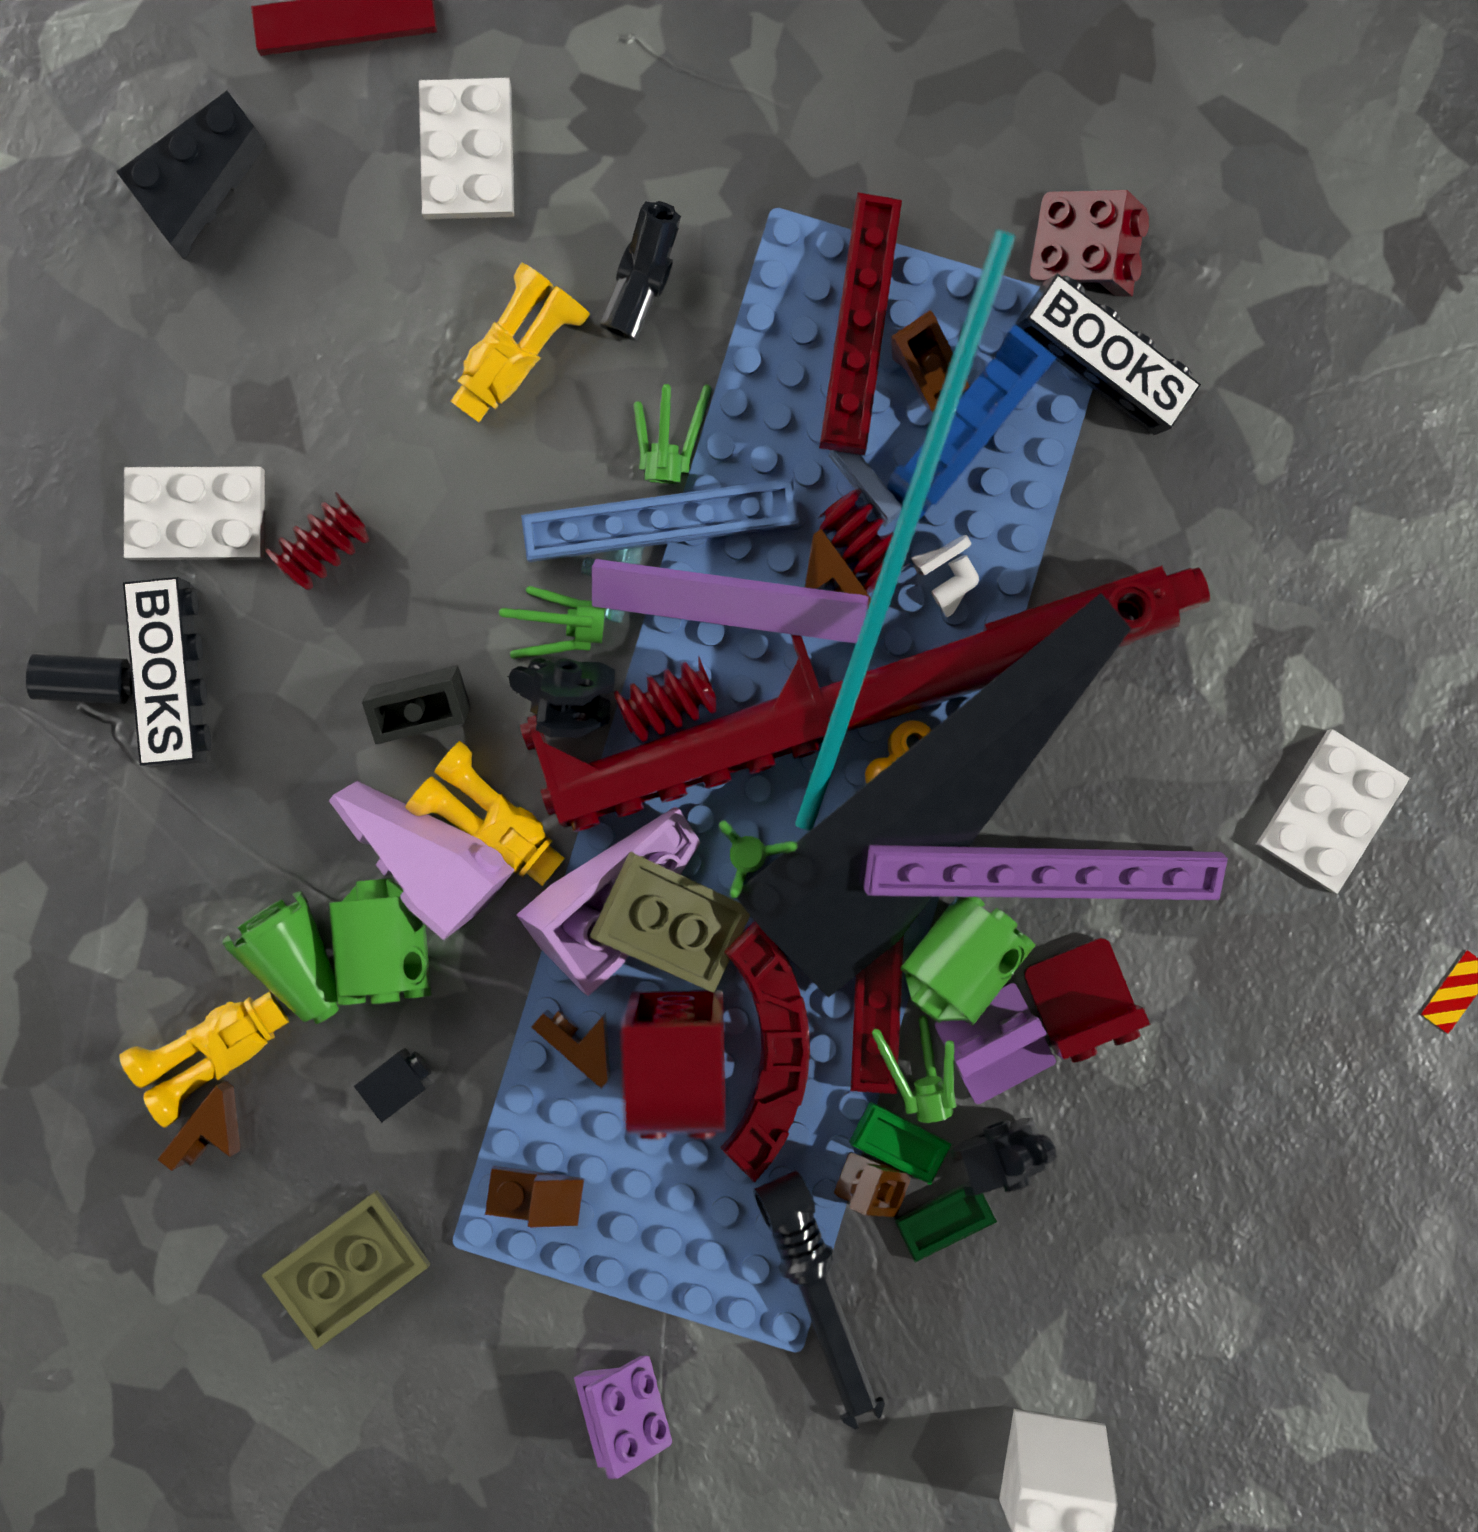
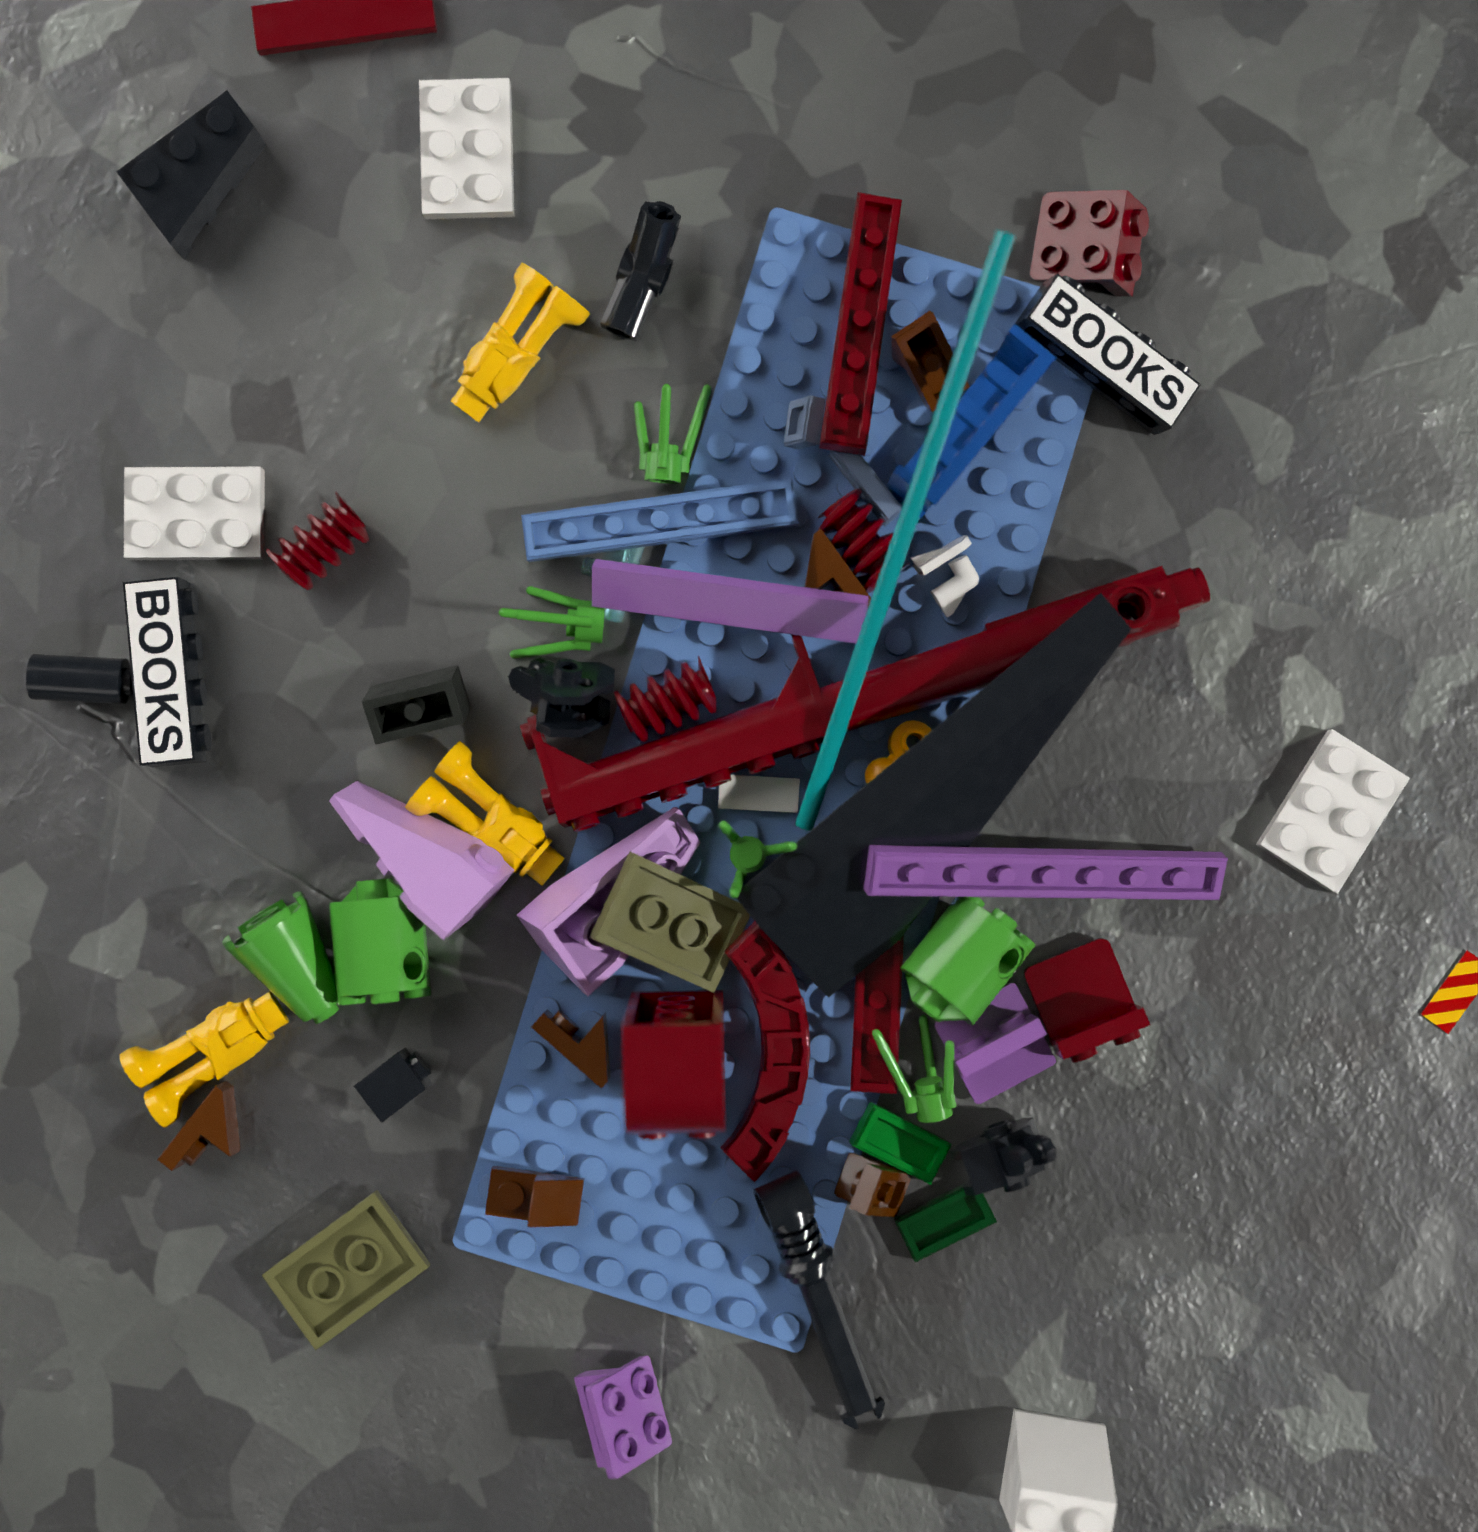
(760, 794): none -> white sticker
(804, 422): none -> sand blue tile

